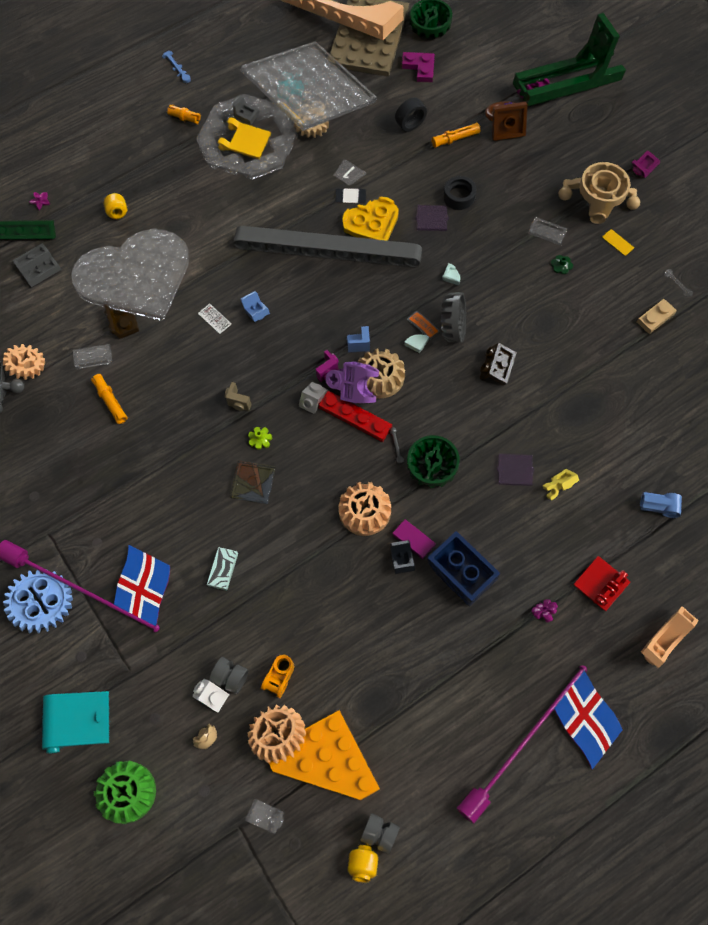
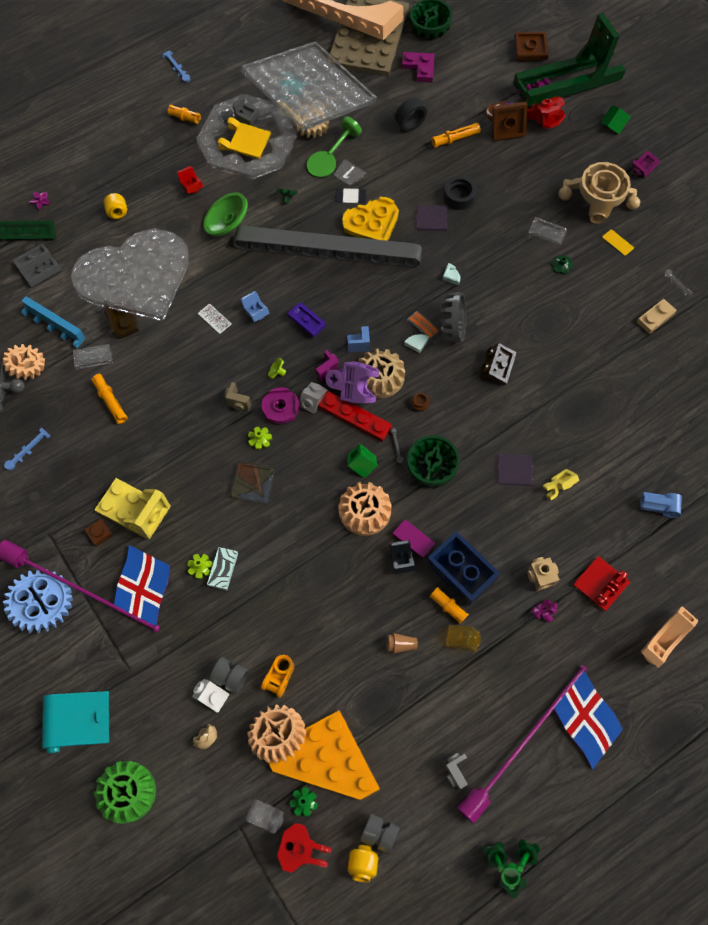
(10, 464): none -> medium blue piece
(53, 320): none -> dark azure hinge
(98, 532): none -> reddish brown plate
(133, 508): none -> light yellow bracket
(189, 180): none -> red bracket
(199, 566): none -> lime plant
(225, 214): none -> bright green dish
(276, 368): none -> lime plant
(284, 415): none -> magenta plate
(286, 194): none -> dark green plant
(302, 849): none -> red hinge
(306, 319): none -> dark purple plate
(309, 803): none -> green plant
(323, 163): none -> bright green piece
(362, 460): none -> green panel
(399, 643): none -> medium nougat cone
(420, 401): none -> reddish brown plate
(448, 605): none -> light orange pin
(455, 776): none -> light grey bracket
(463, 637): none -> clear yellow bracket
(511, 872): none -> dark green plant
(531, 46): none -> reddish brown plate
(543, 573): none -> tan brick
(547, 111): none -> red hinge
(615, 119): none -> green panel

